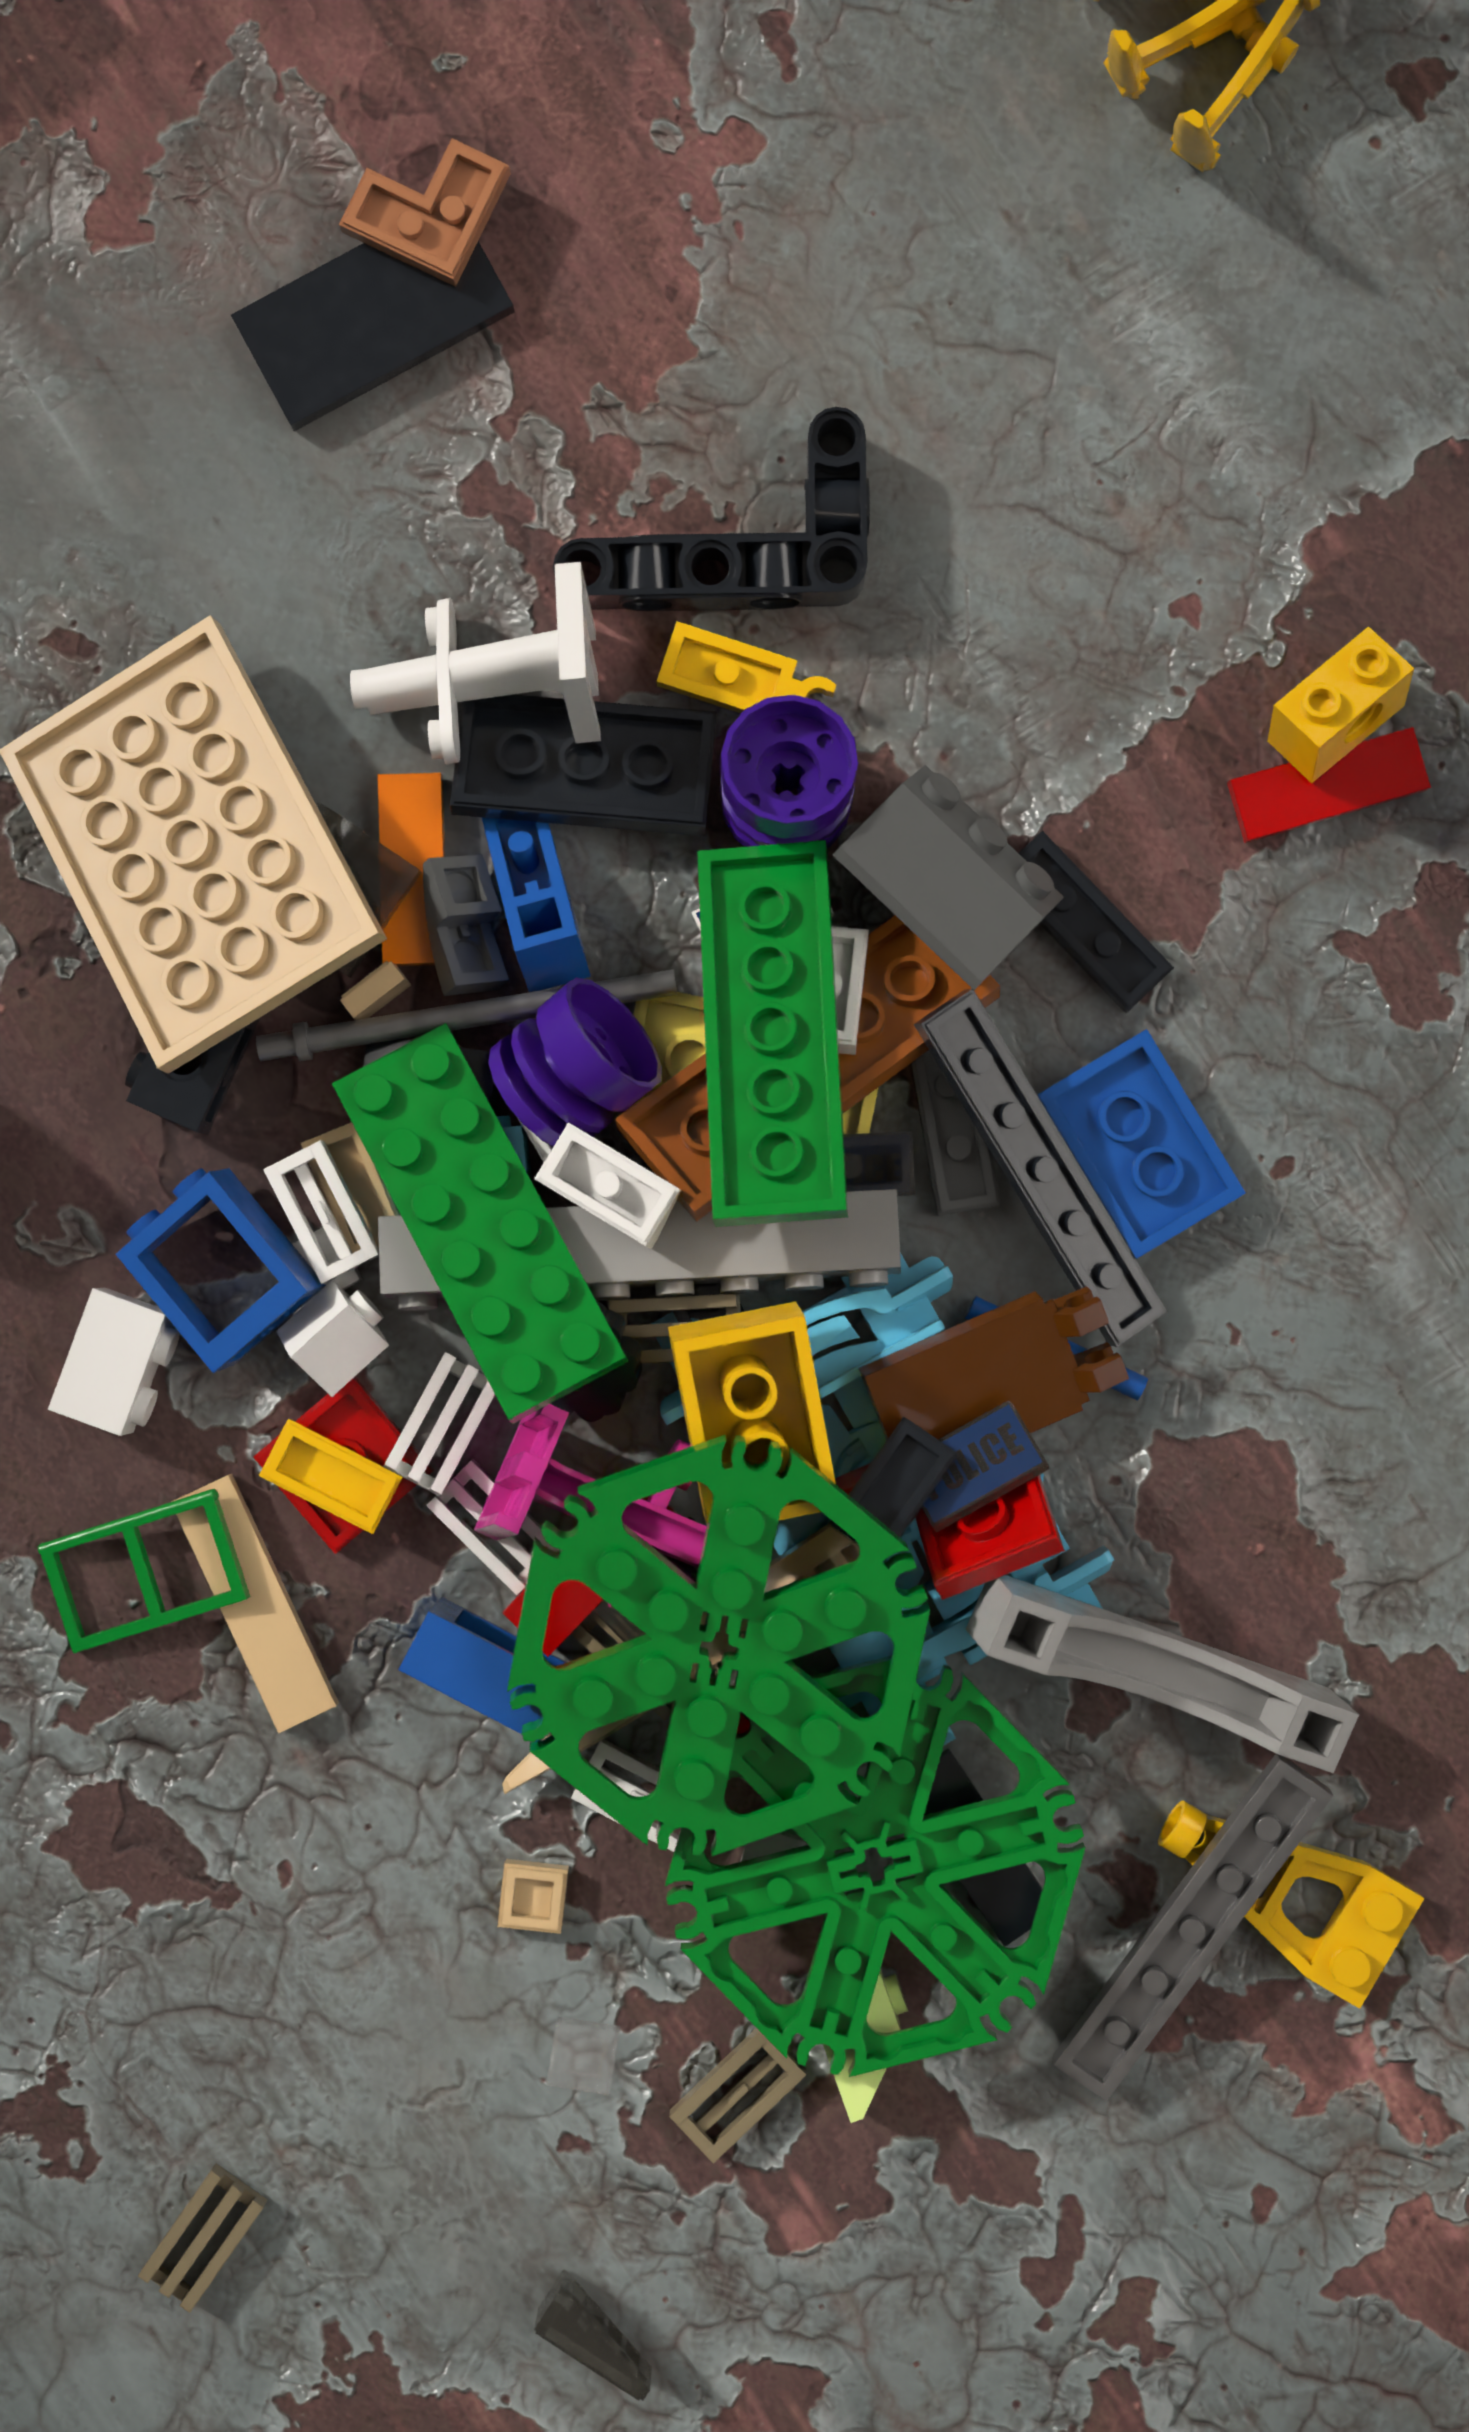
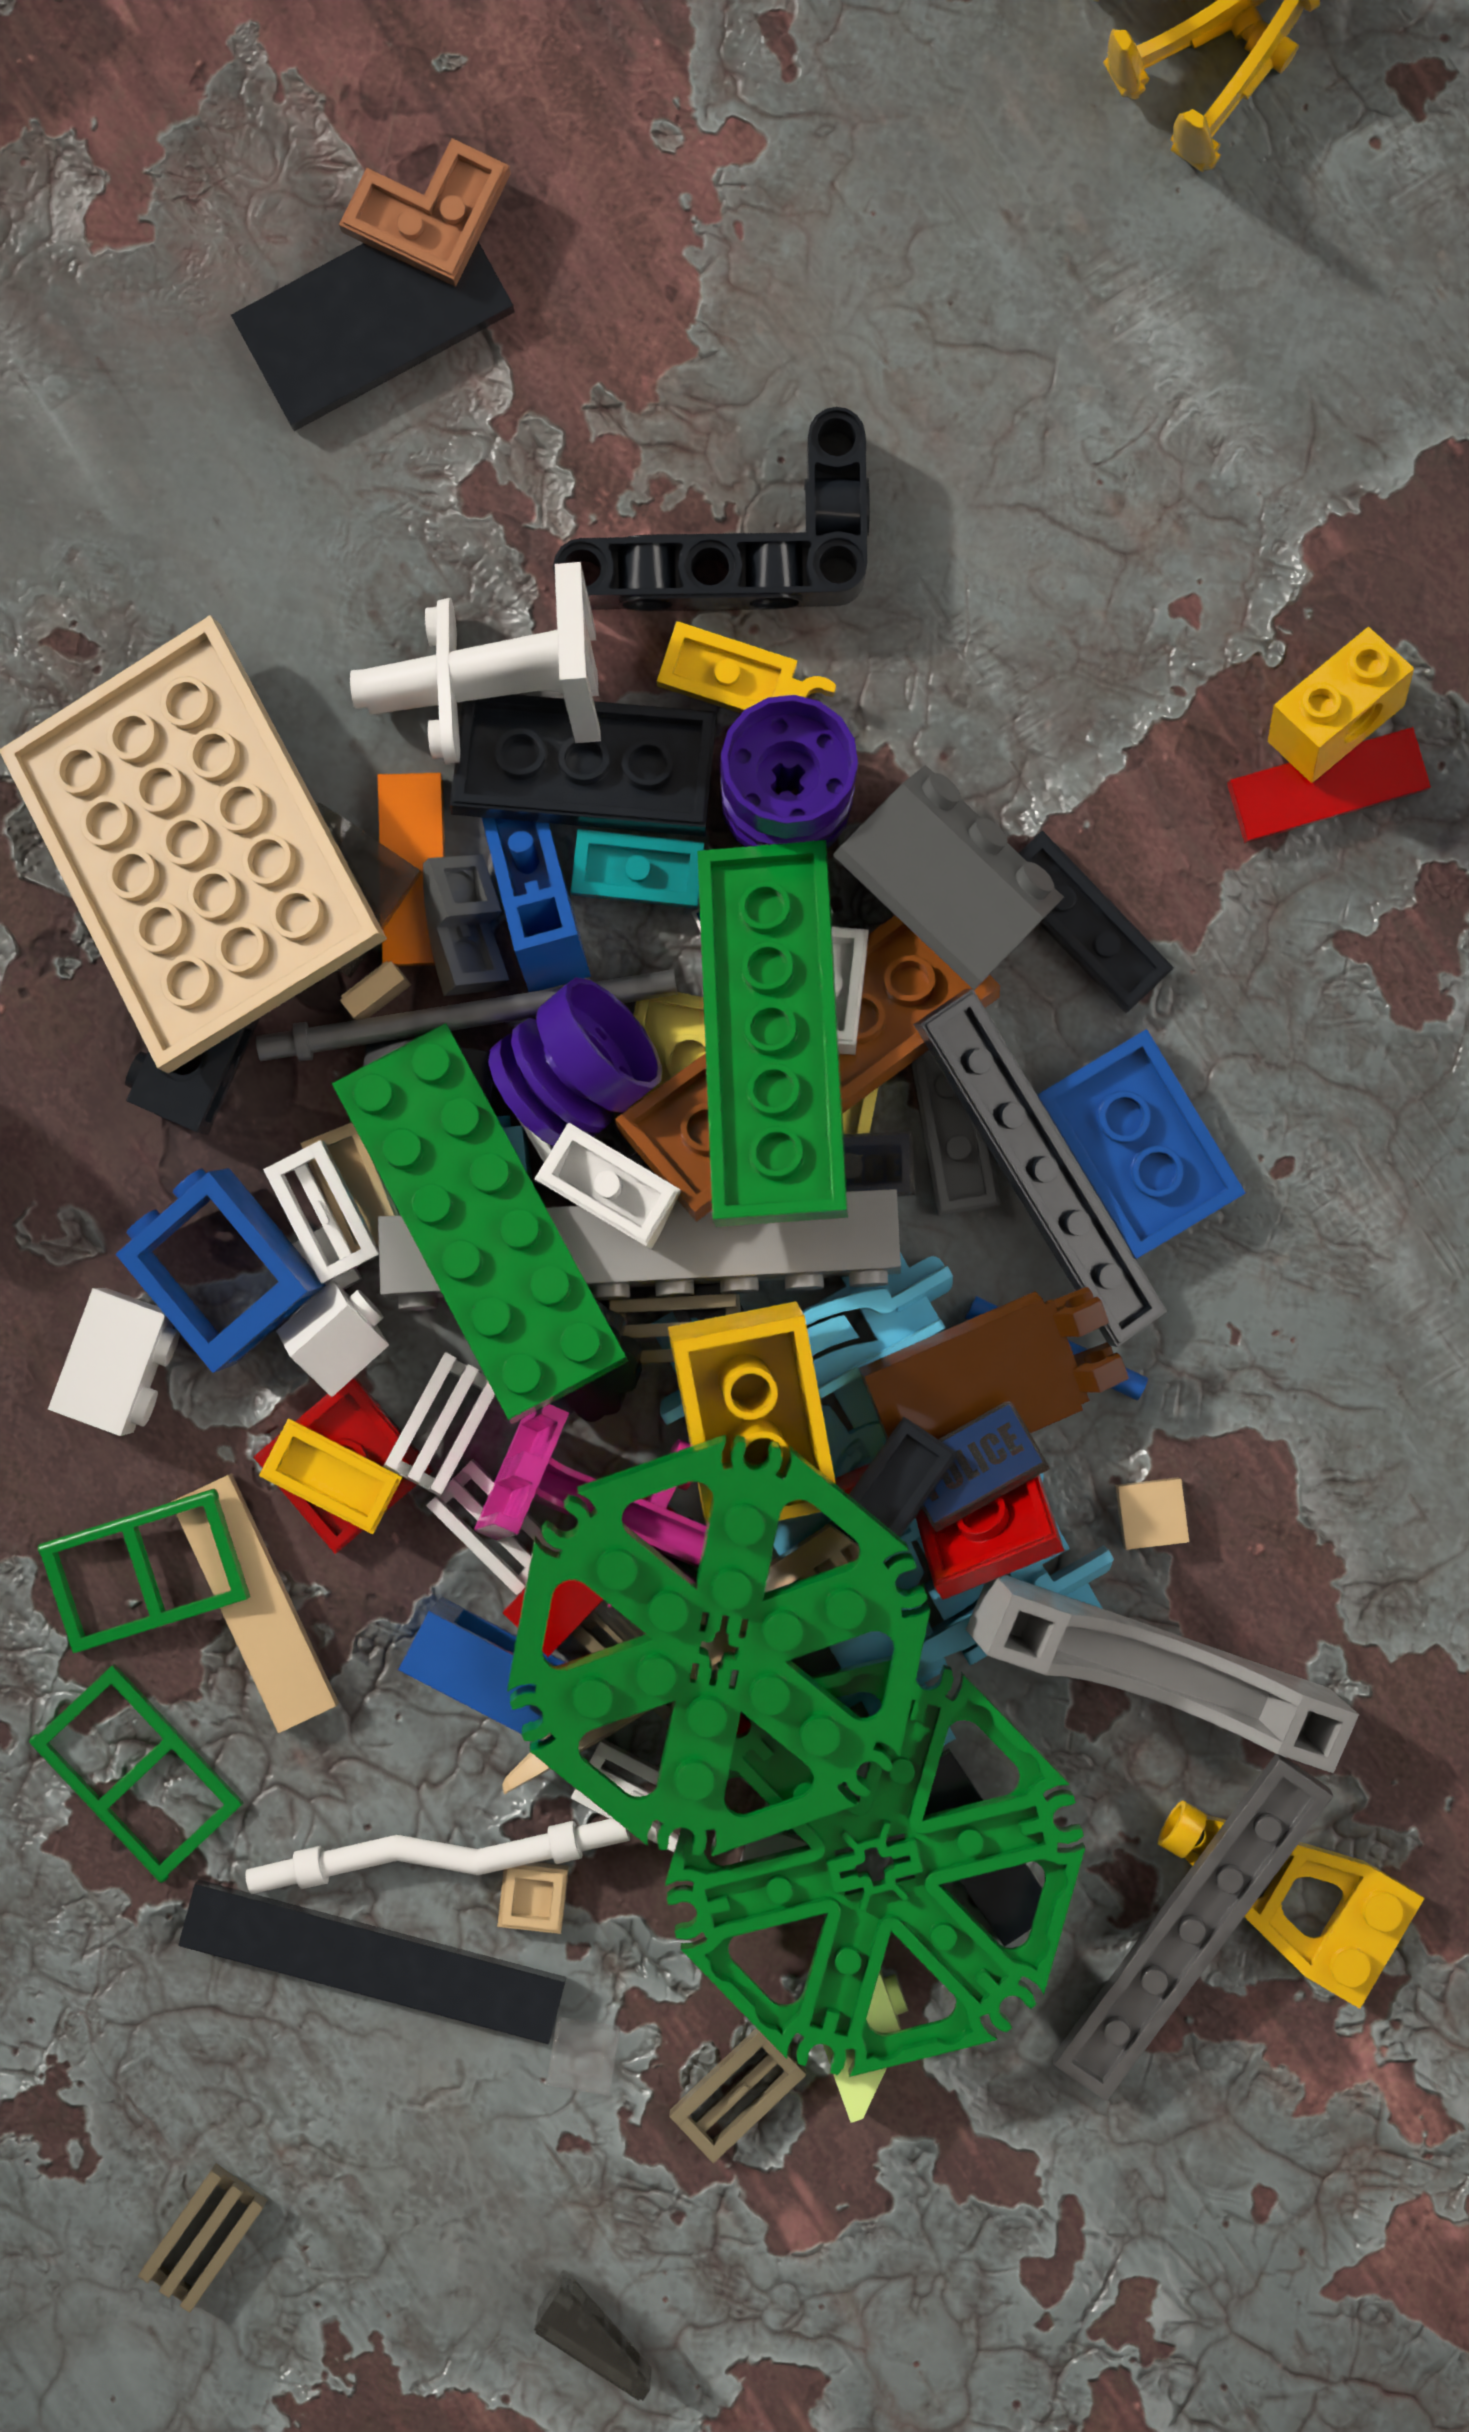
(171, 1740): none -> green window
(314, 1865): none -> white bar
(372, 1961): none -> black tile
(636, 869): none -> teal plate
(1152, 1513): none -> tan tile

